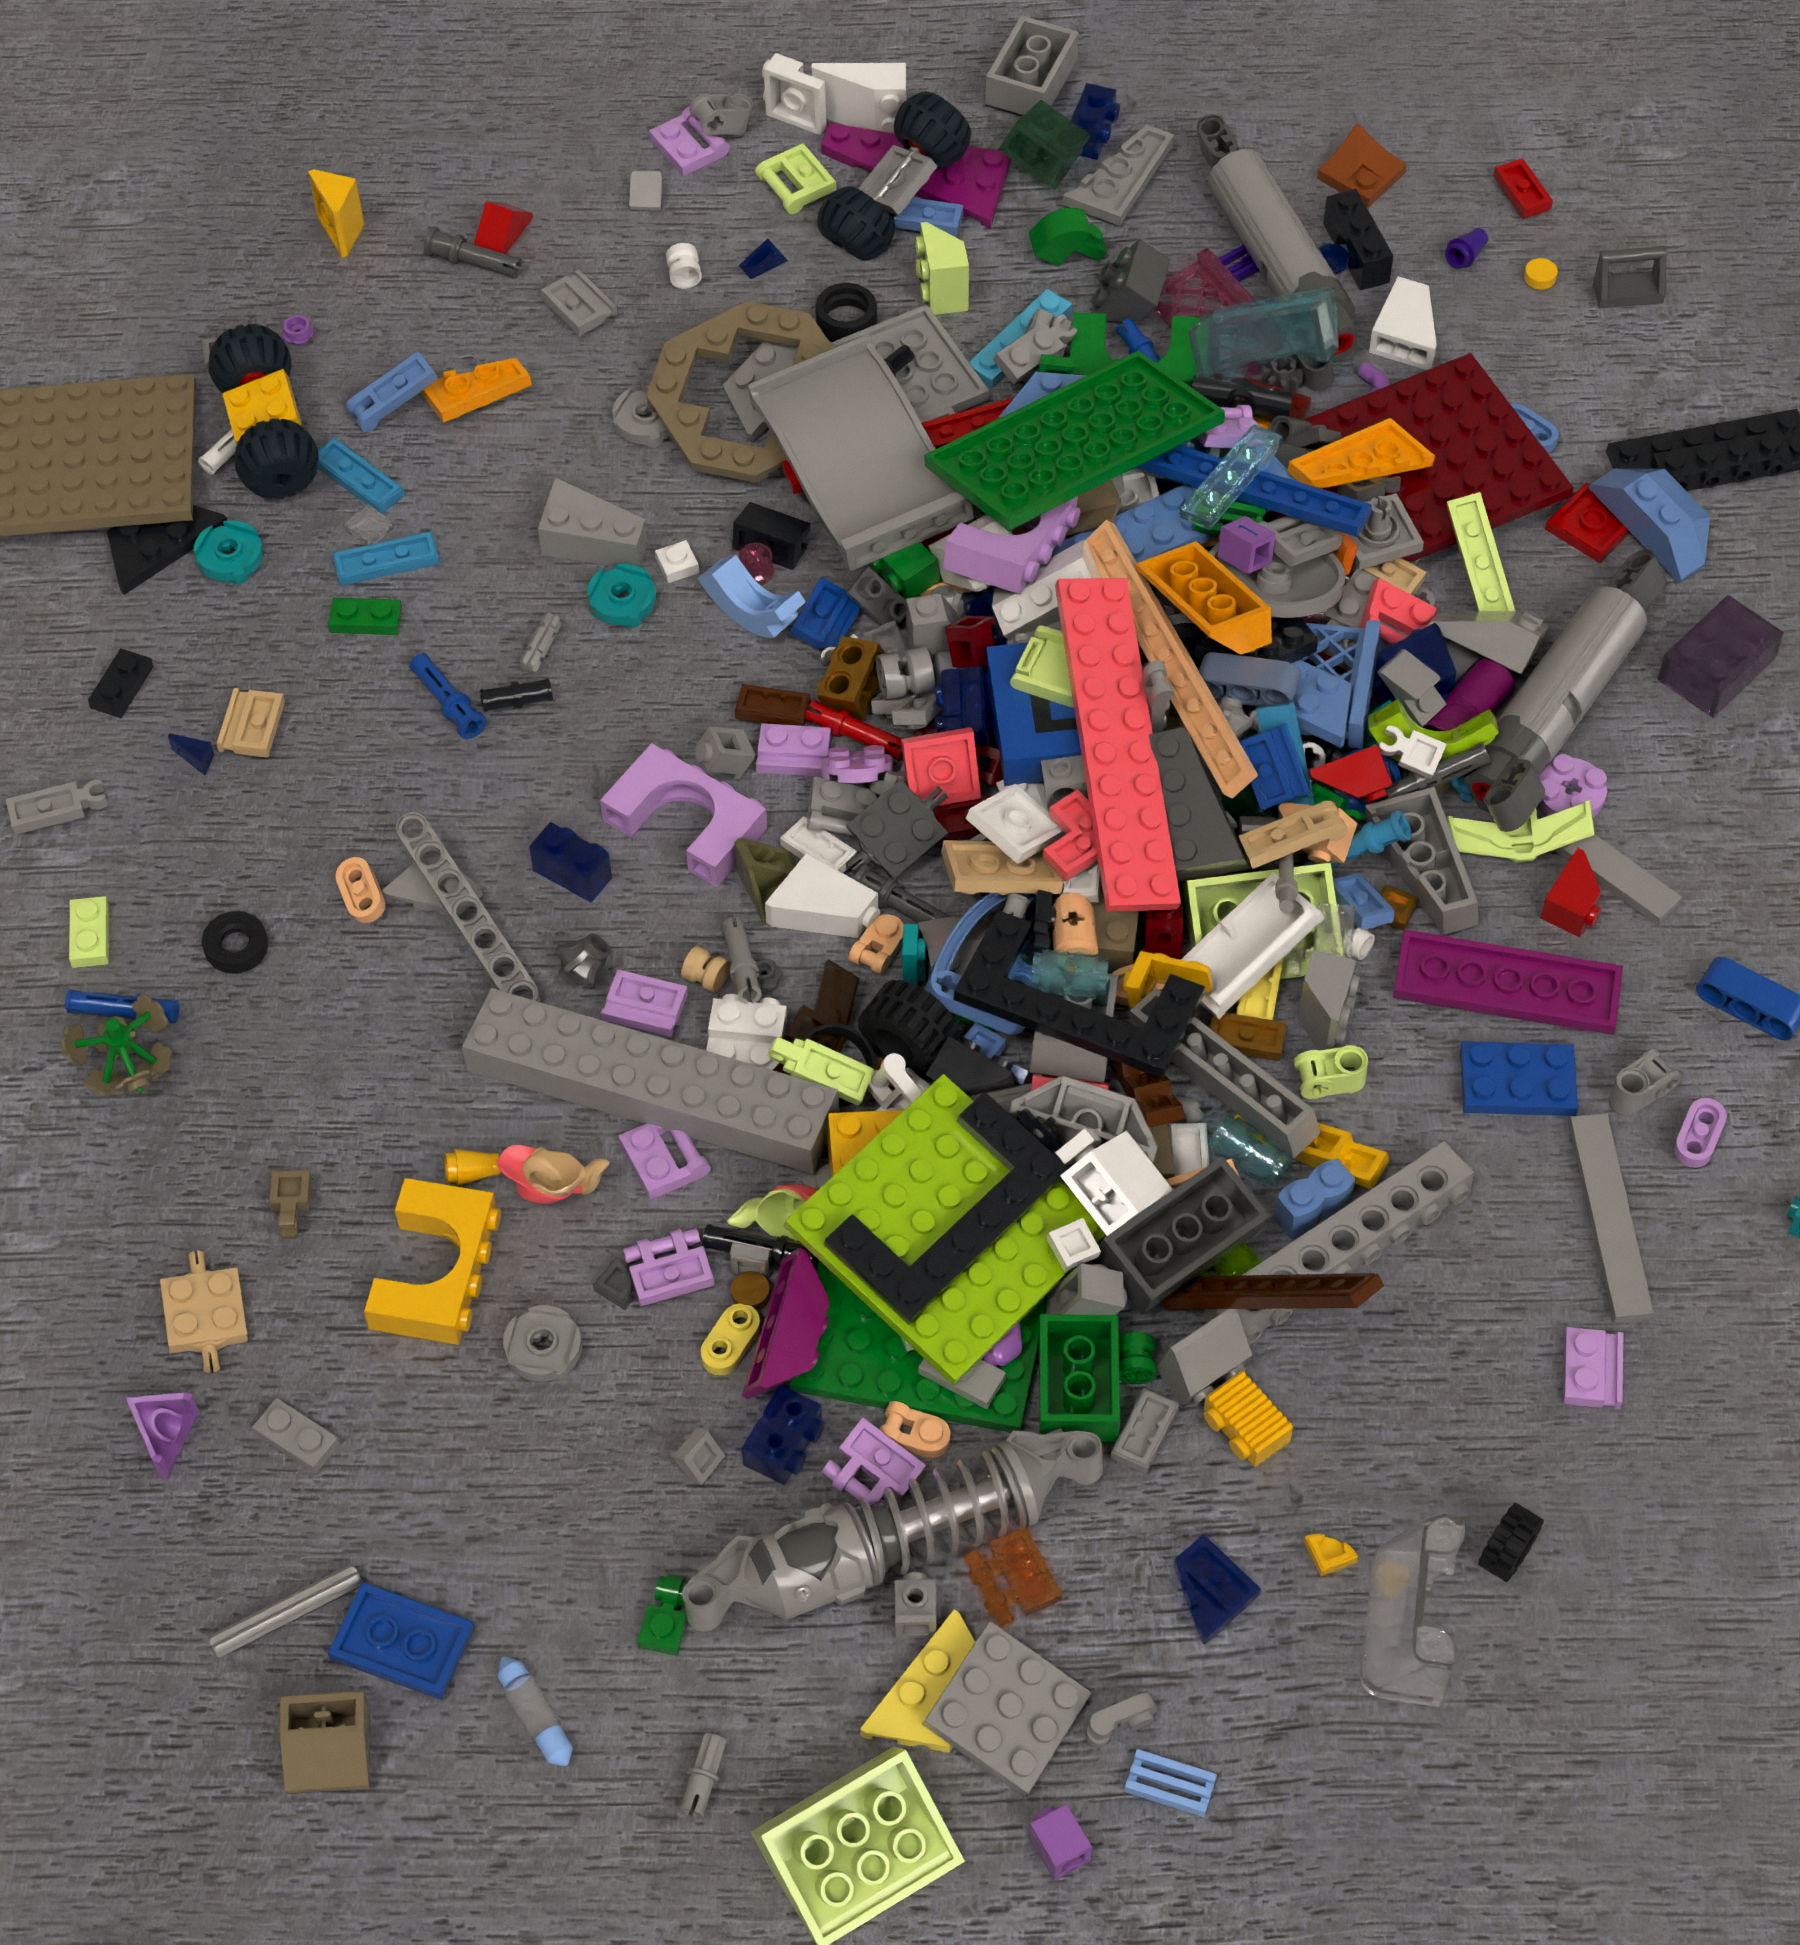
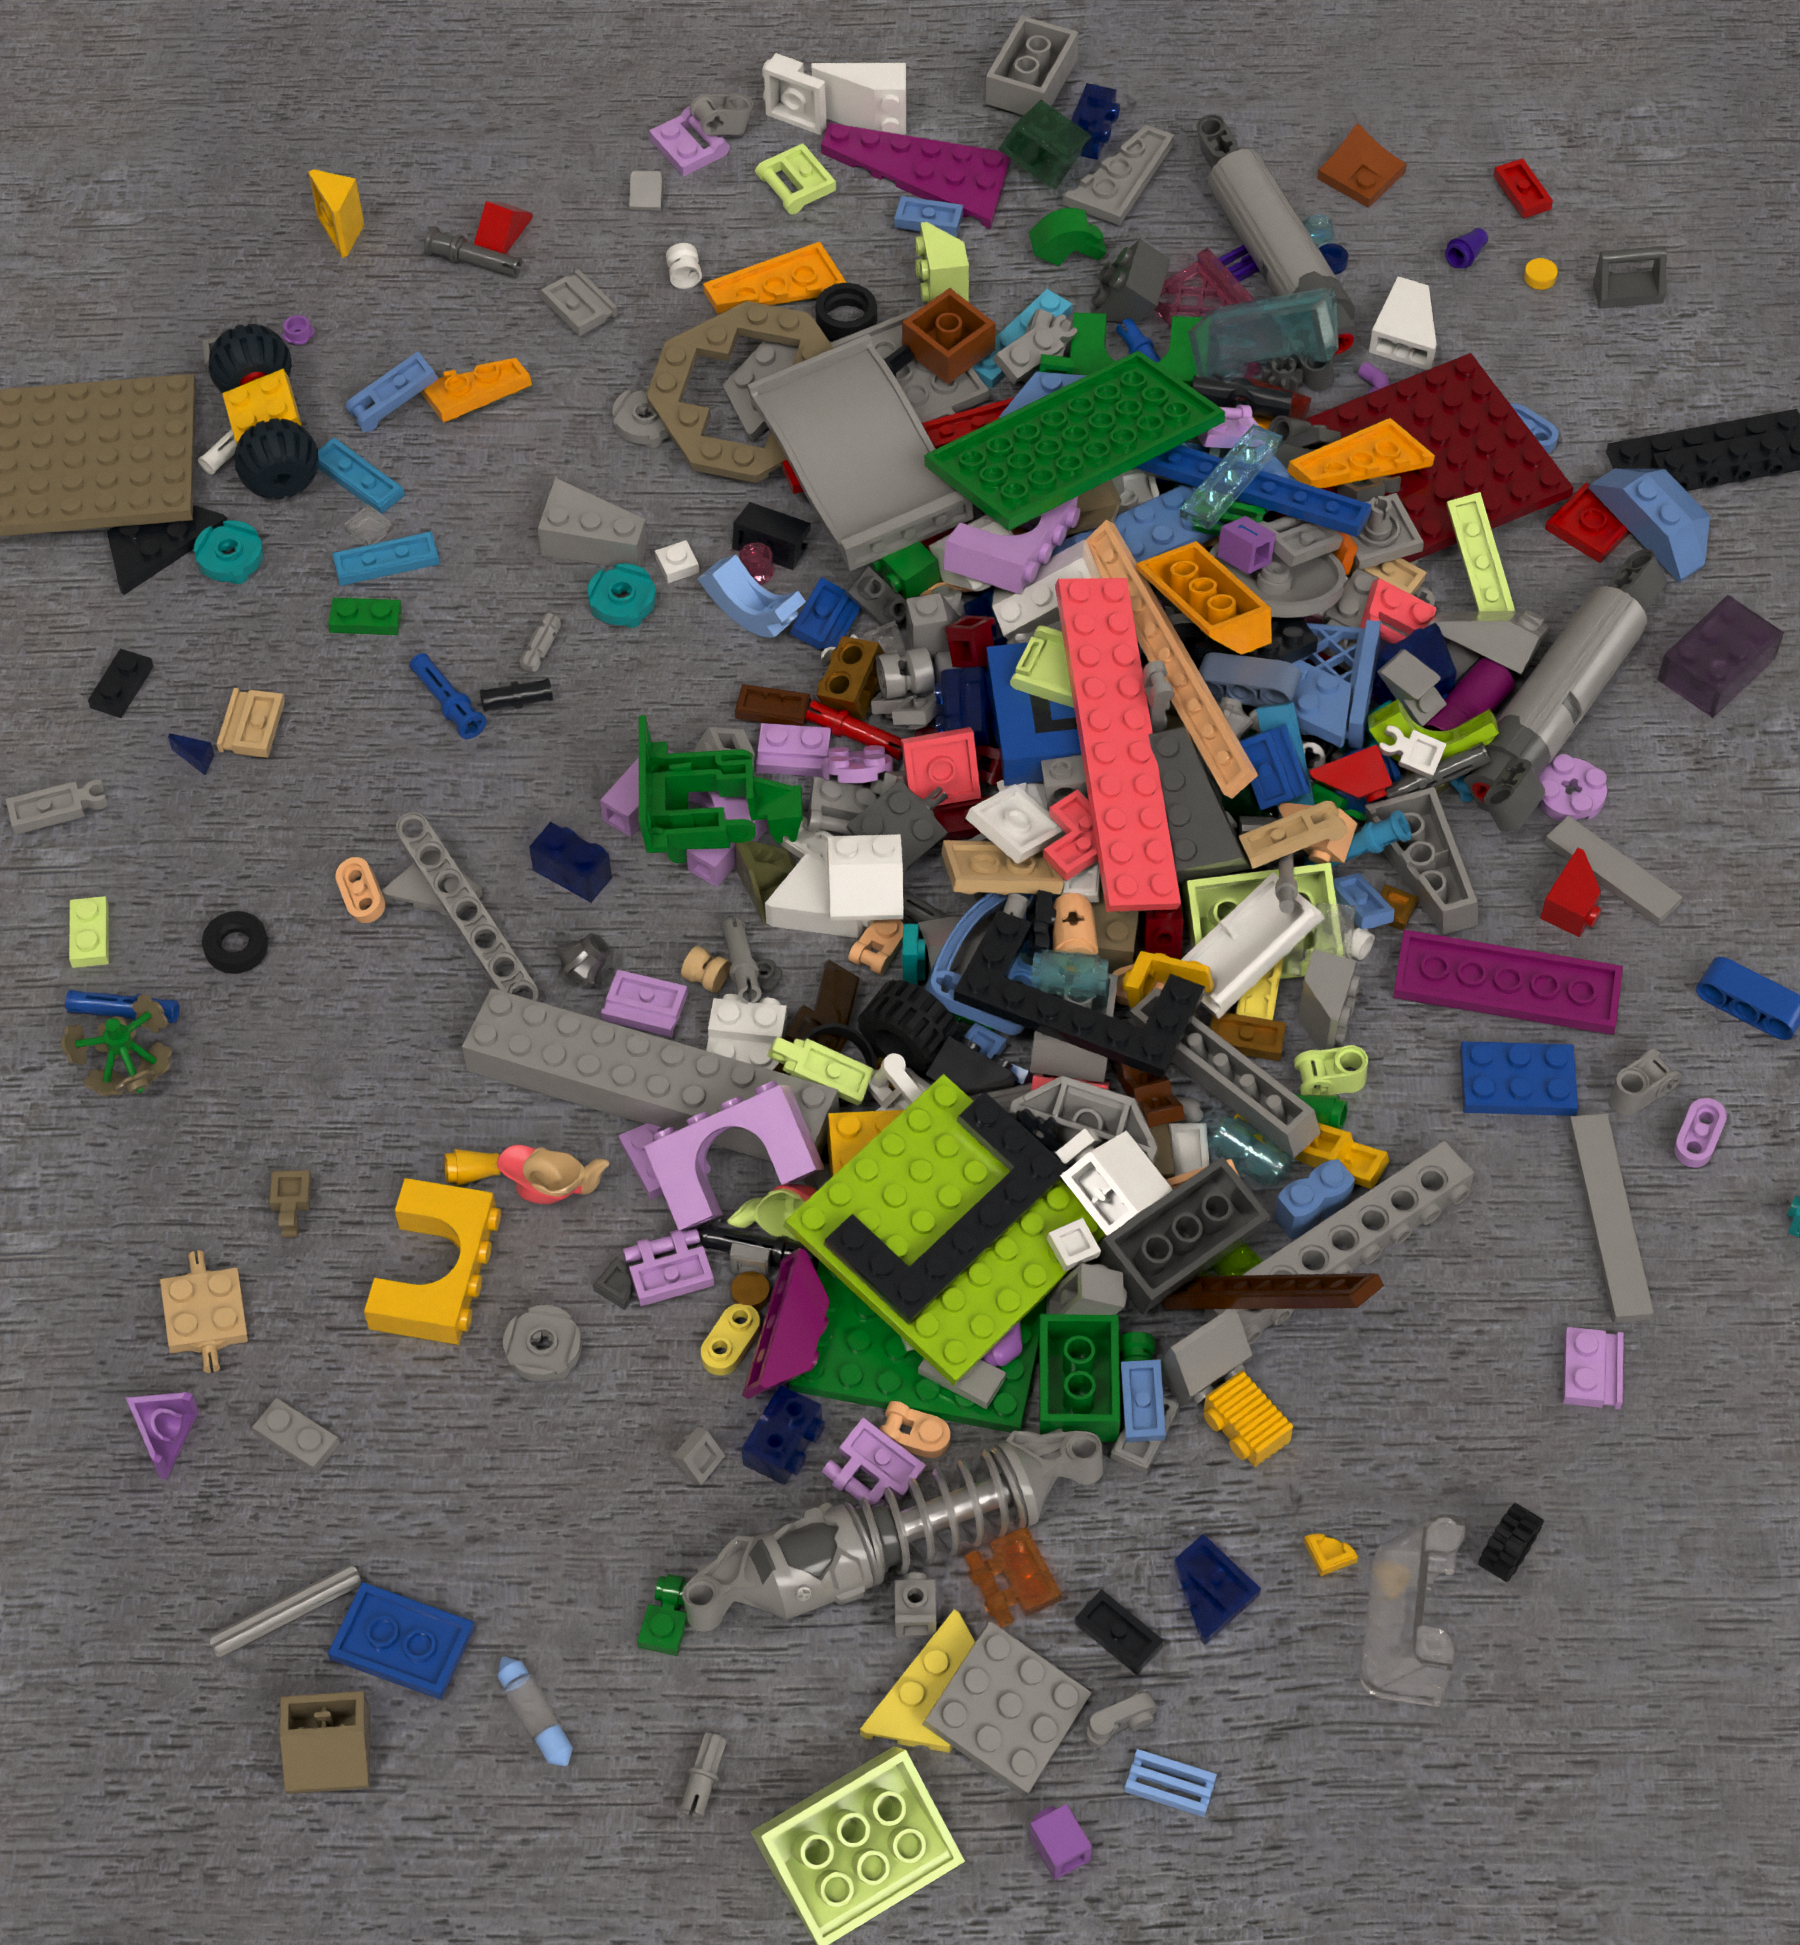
(665, 788): none -> green container
(681, 1154): none -> lavender arch
(762, 260): clear blue piece -> none
(779, 280): none -> light orange wing
(865, 877): none -> white slope
(933, 139): black plate -> none
(949, 335): none -> dark orange brick
(1119, 1632): none -> black plate
(1143, 1401): none -> medium blue plate
(1320, 229): none -> clear light blue tile
(1328, 1109): none -> green cone
(1351, 223): black arch -> none
(1527, 841): yellowish green plate -> none

